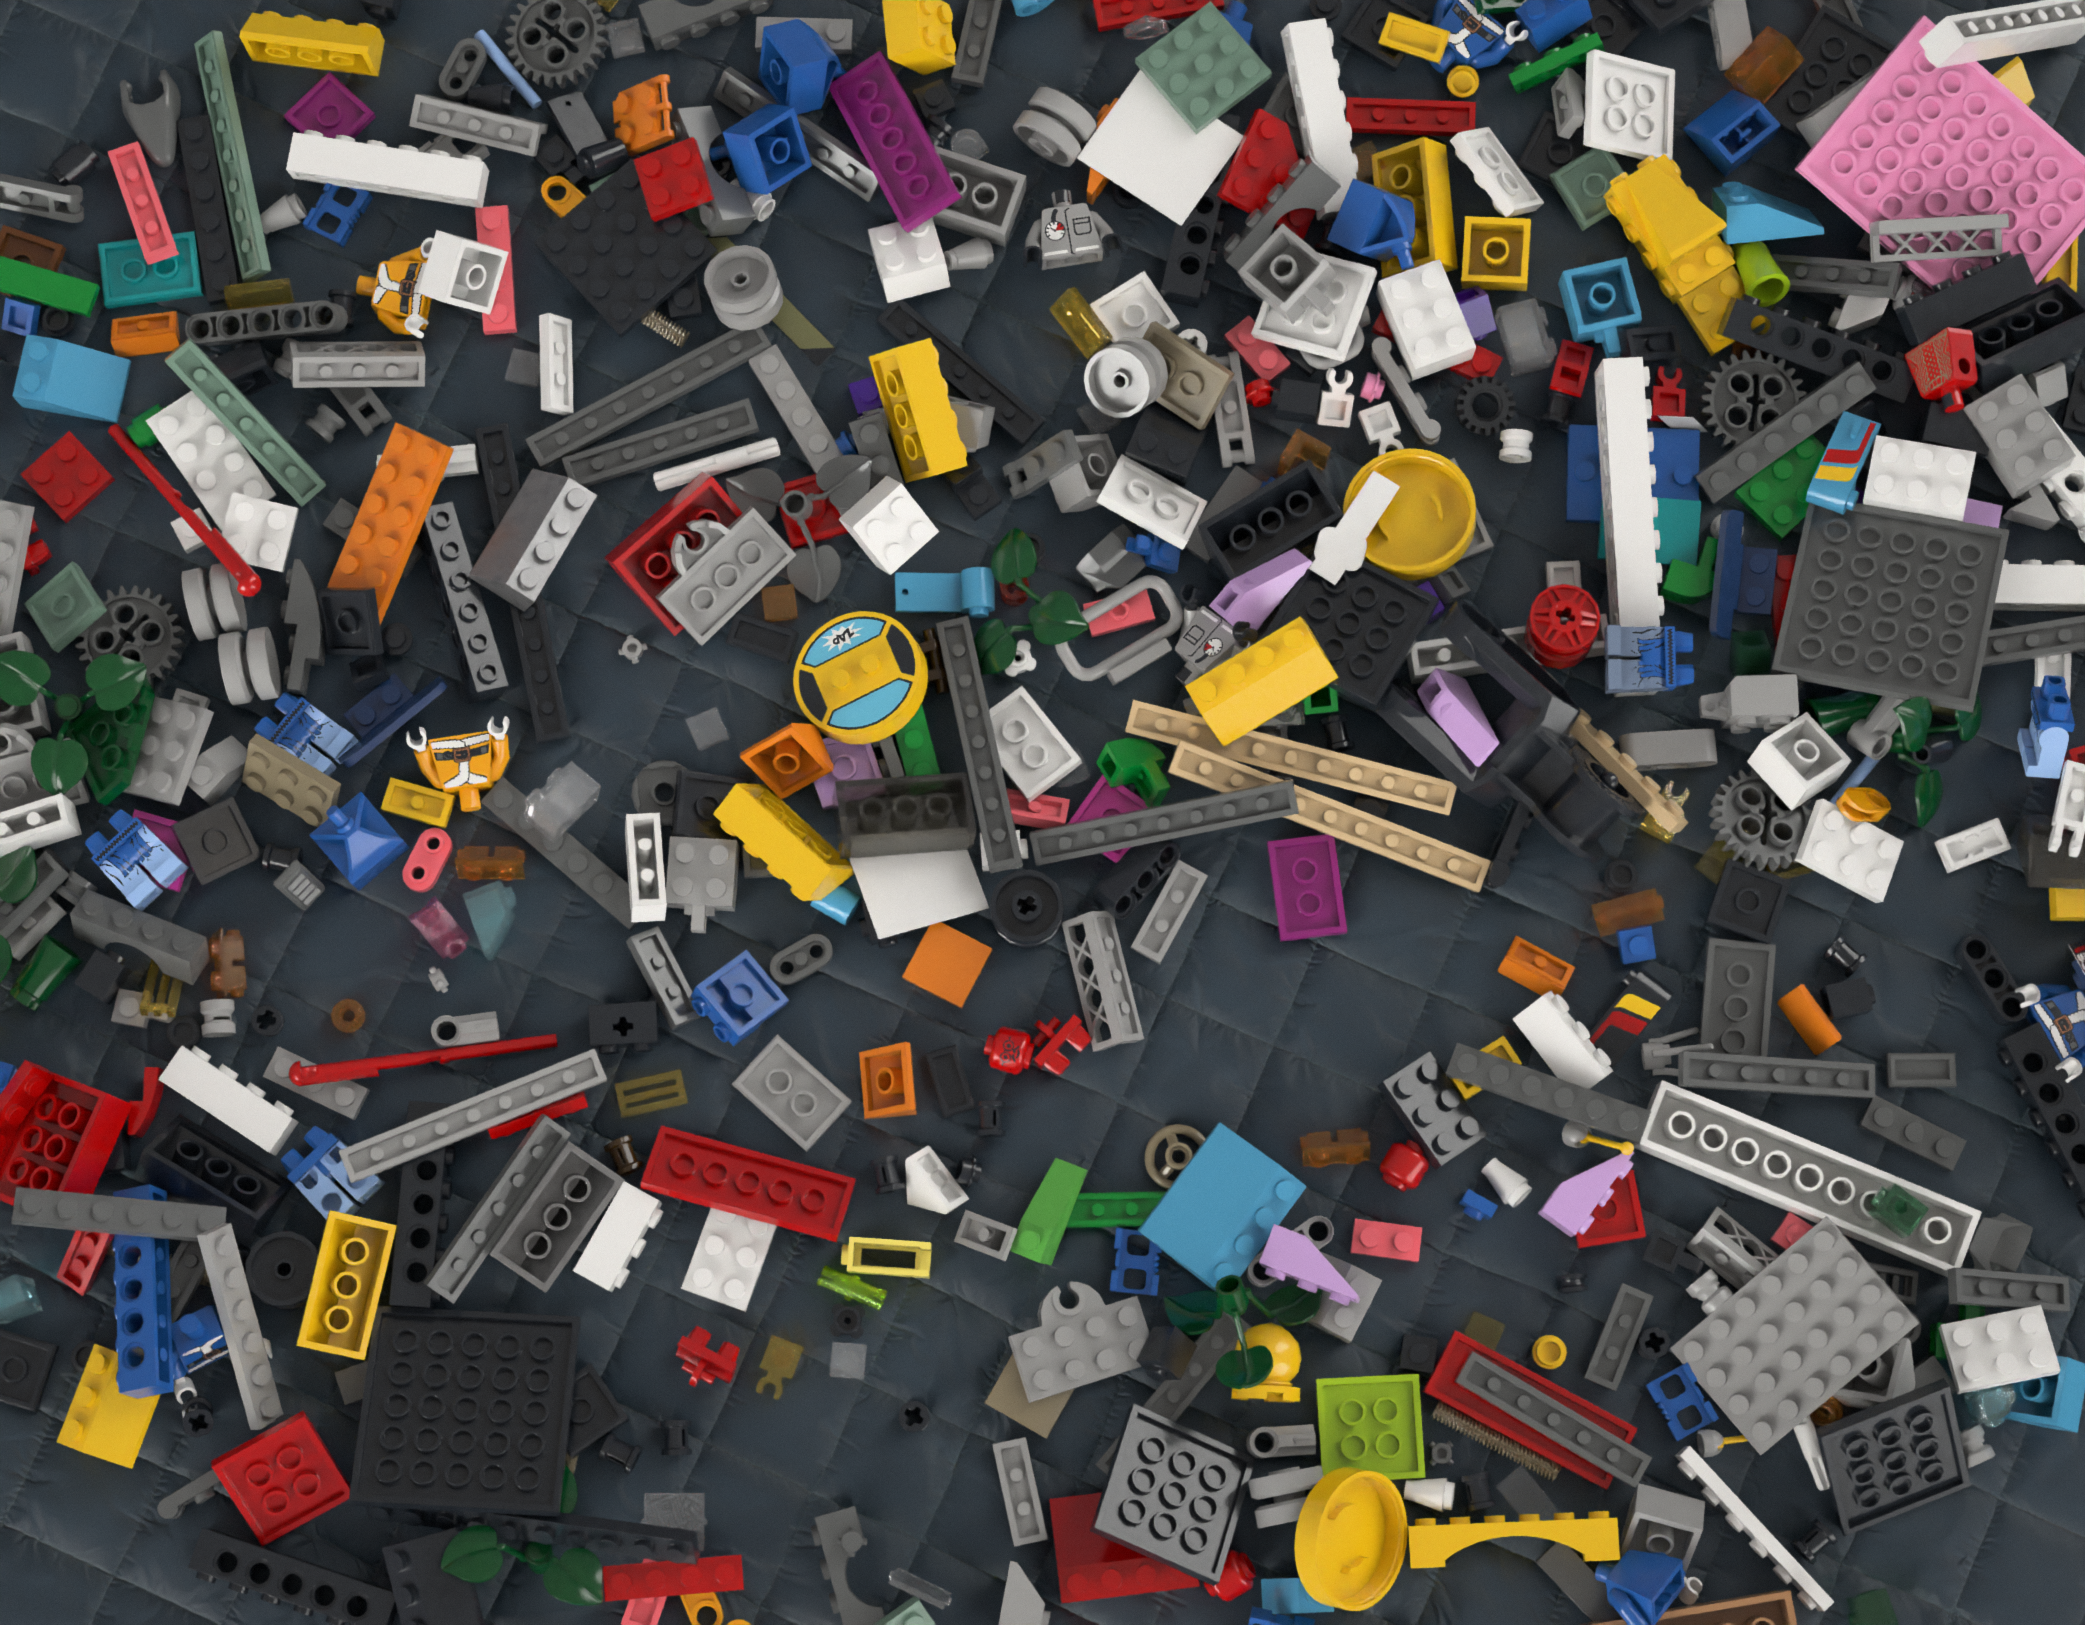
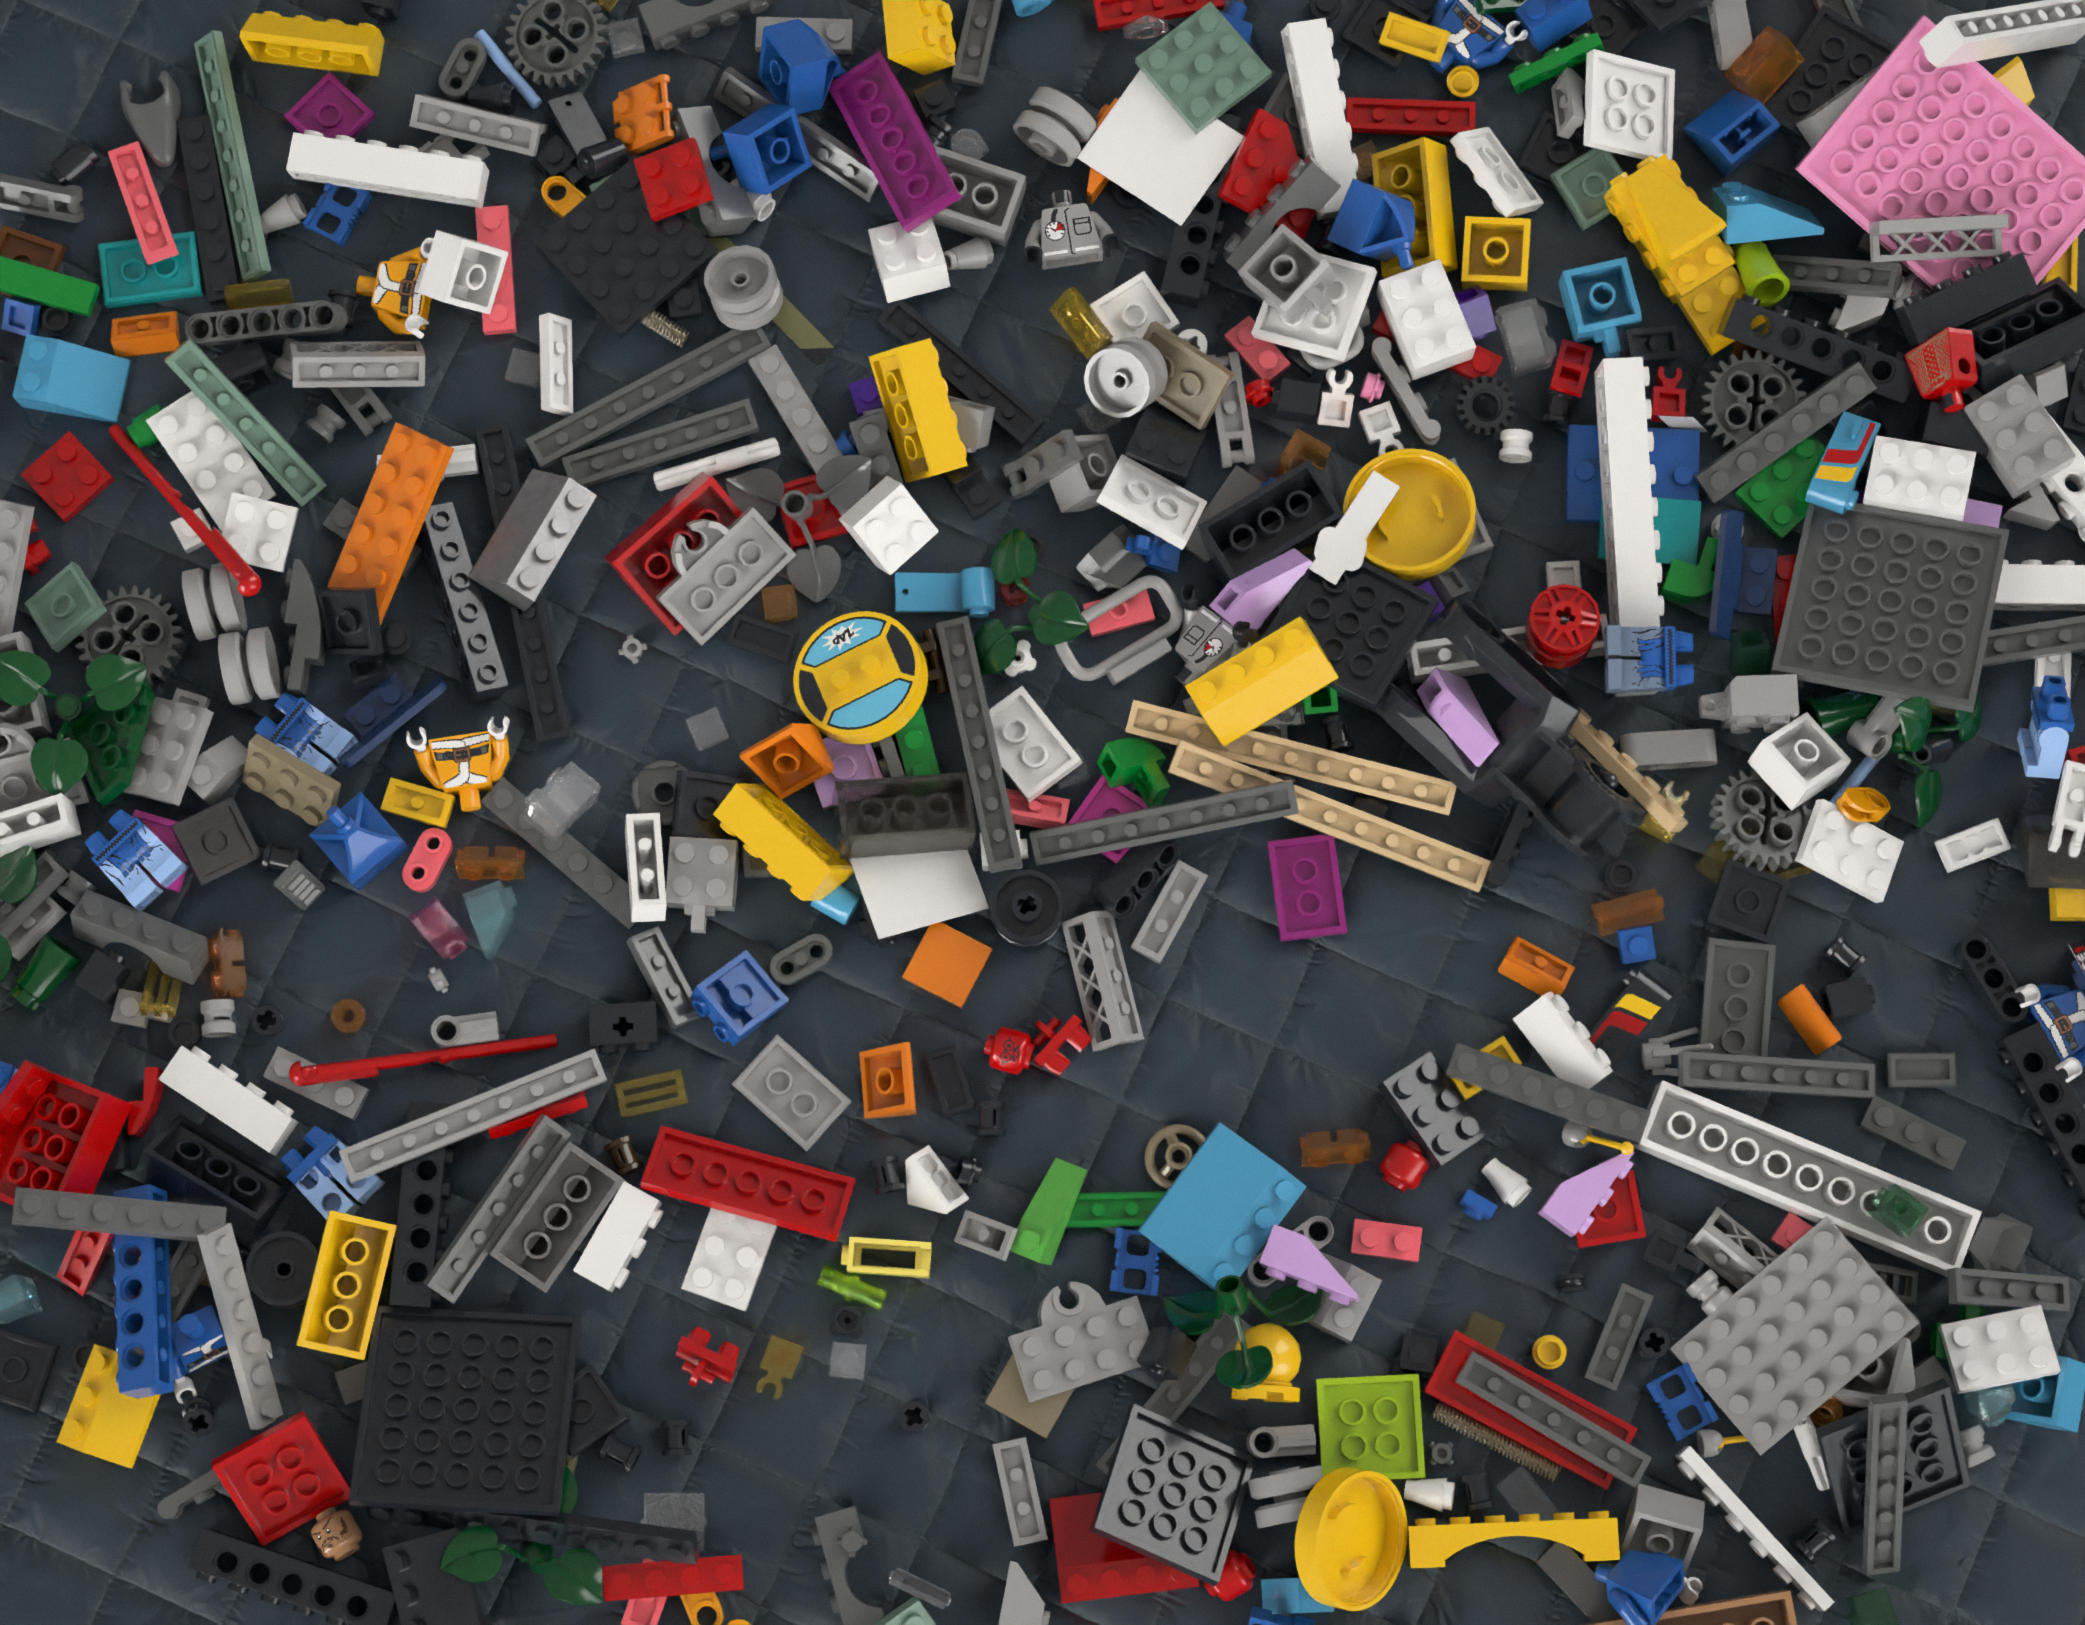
(336, 1534): none -> medium nougat head
(1884, 1483): none -> dark grey plate

